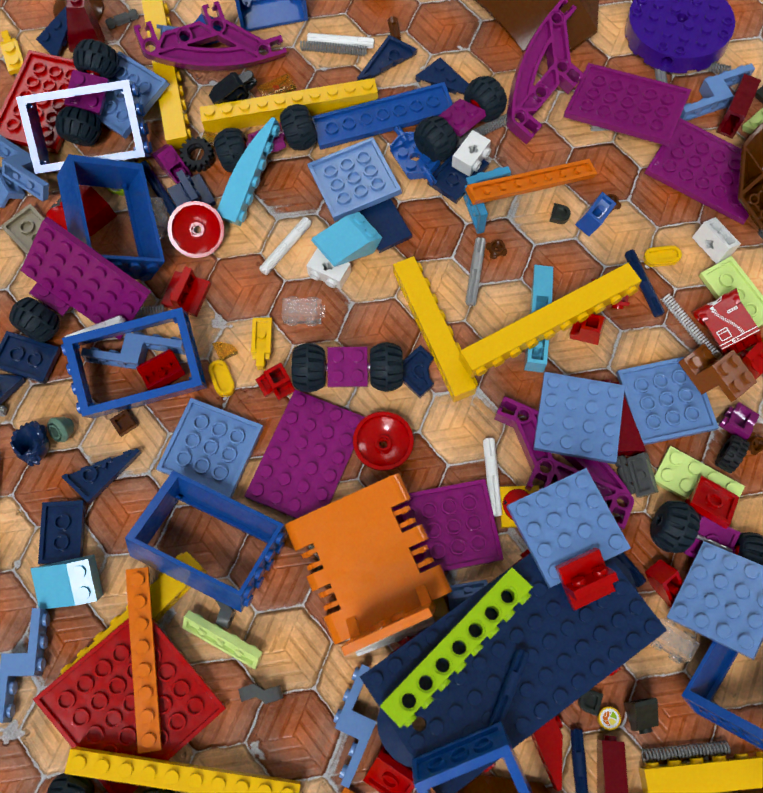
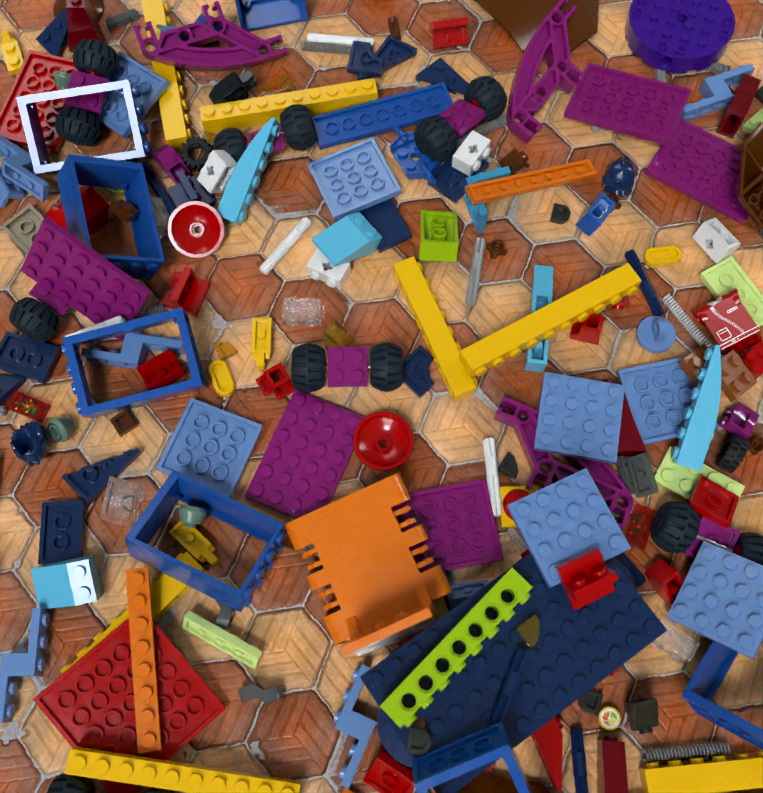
(28, 406): none -> clear red tile
(62, 79): none -> sand green cone
(122, 502): none -> clear slope
(123, 210): none -> reddish brown bracket
(191, 515): none -> sand green cone
(195, 543): none -> yellow hinge
(217, 171): none -> white brick
(337, 336): none -> clear yellow slope
(363, 61): none -> dark blue tile
(418, 741): none -> pearl dark grey tile
(438, 236): none -> lime slope
(449, 32): none -> red bracket
(509, 466): none -> pearl dark grey tile
(515, 161): none -> reddish brown bracket
(530, 631): none -> clear yellow tile
(619, 177): none -> dark blue hair
(639, 526): none -> clear red tile
(655, 334): none -> medium blue tile
(701, 415): none -> medium azure slope

